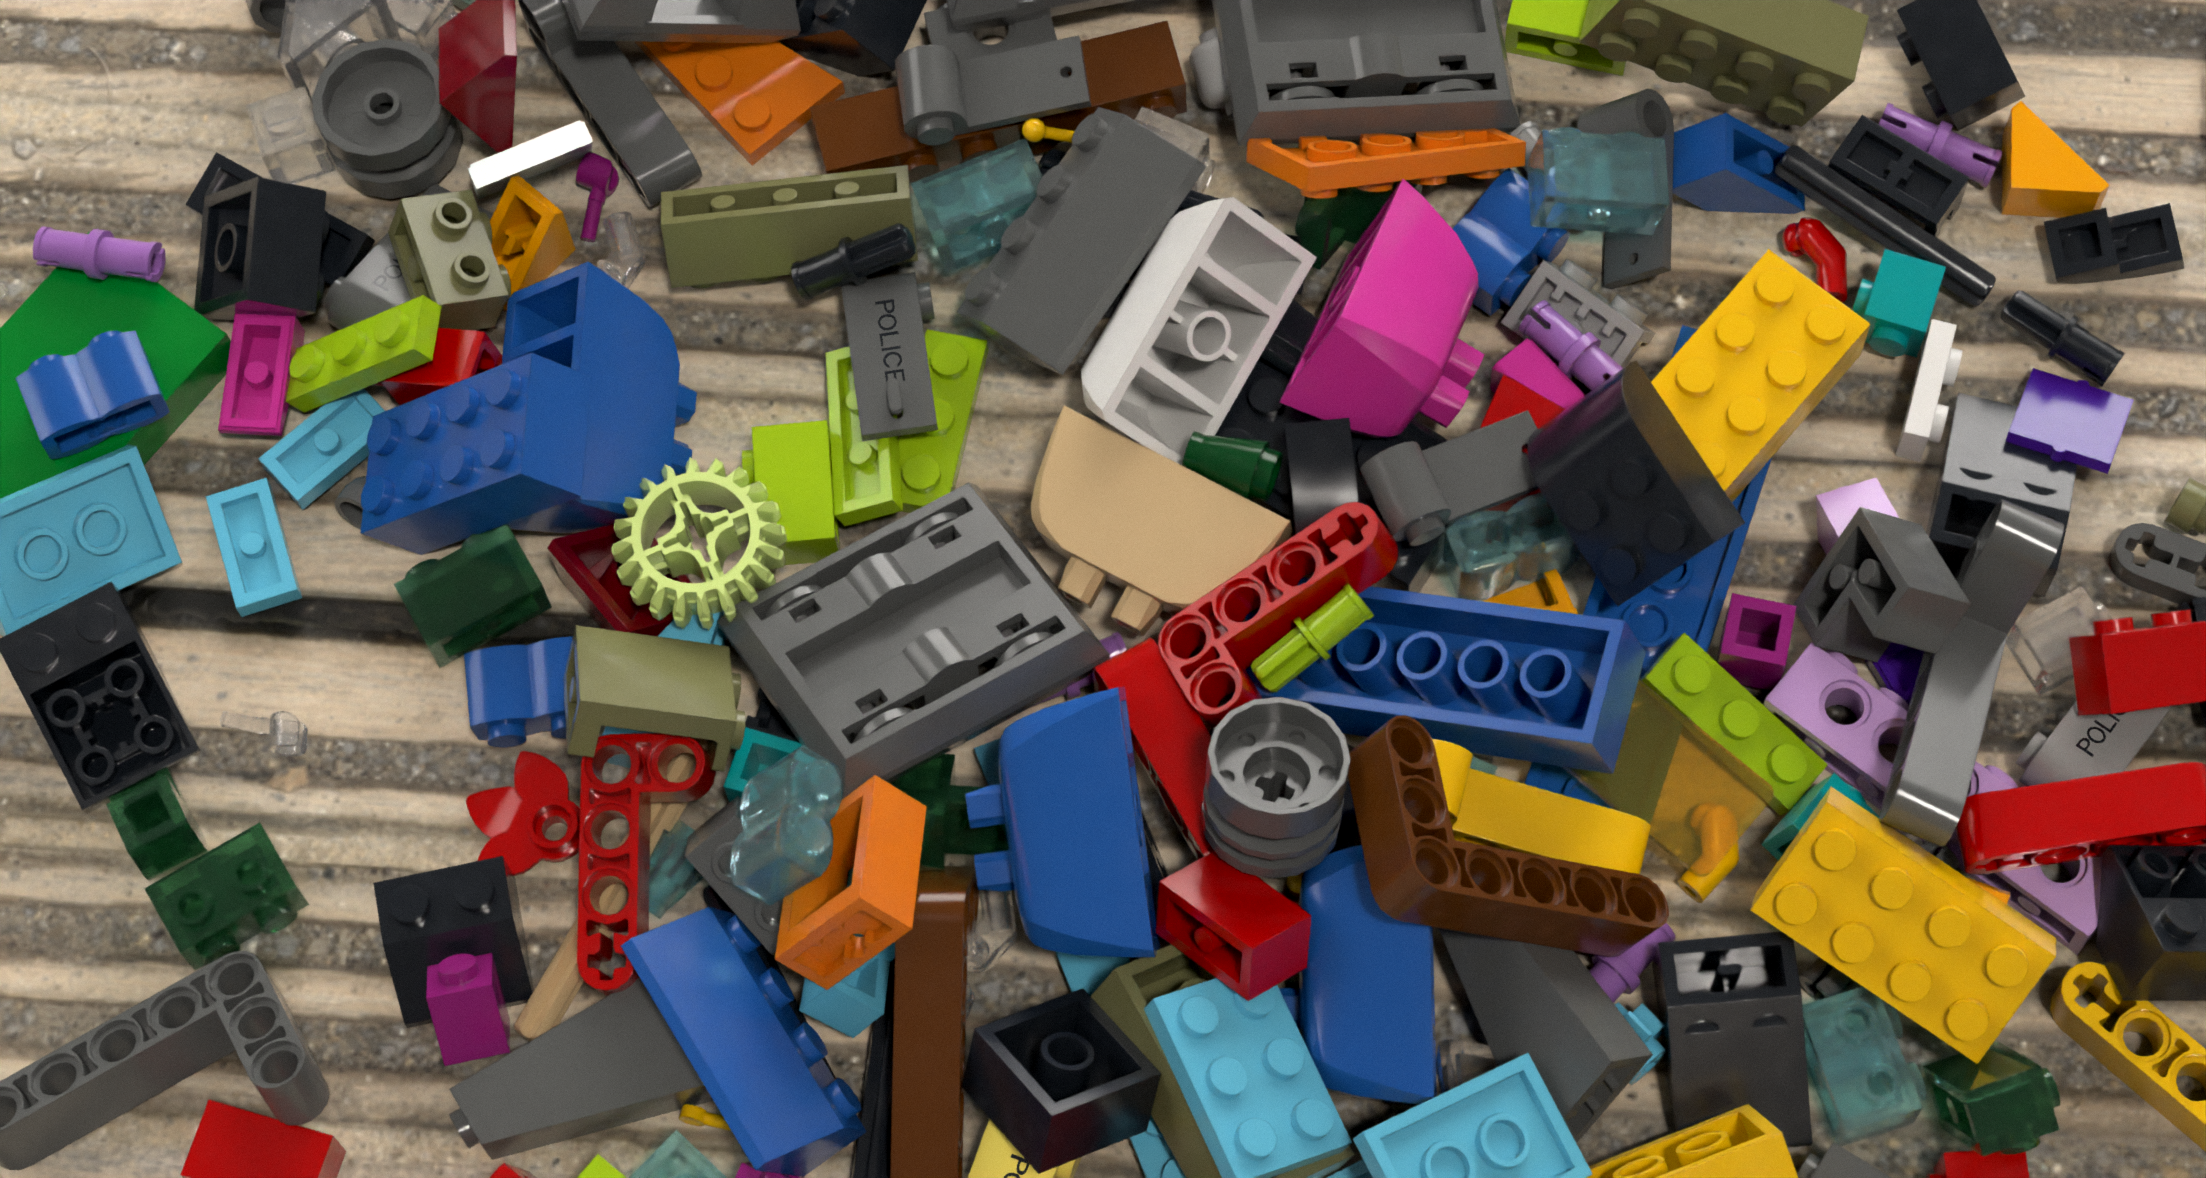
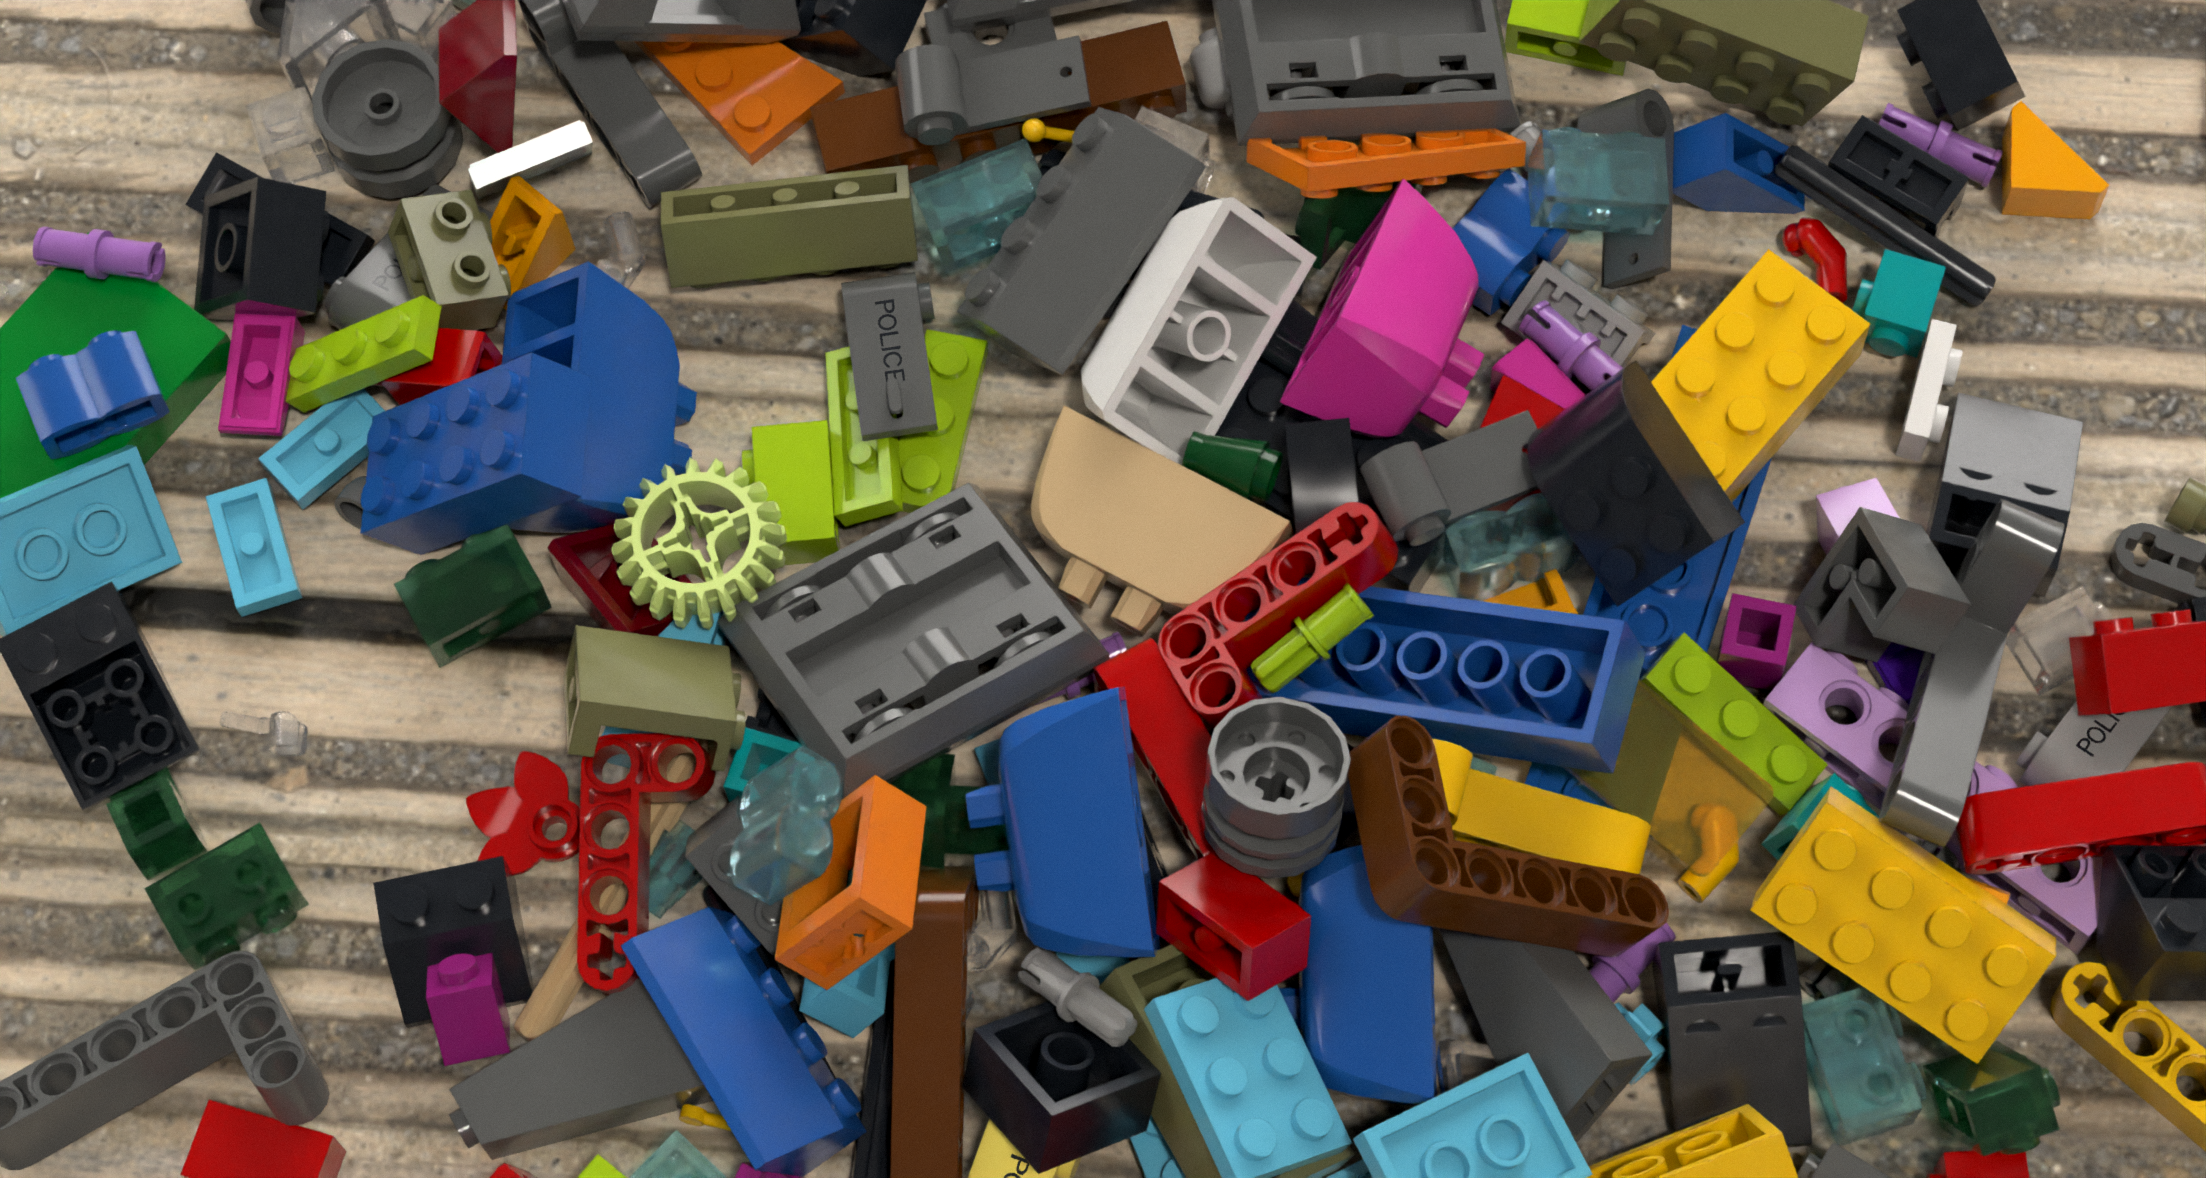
(517, 691): blue brick -> none
(602, 178): magenta hand -> none
(853, 260): black axle -> none
(1077, 997): none -> light grey axle
(2061, 337): black axle -> none
(2069, 420): piece -> none
(2114, 247): black slope -> none

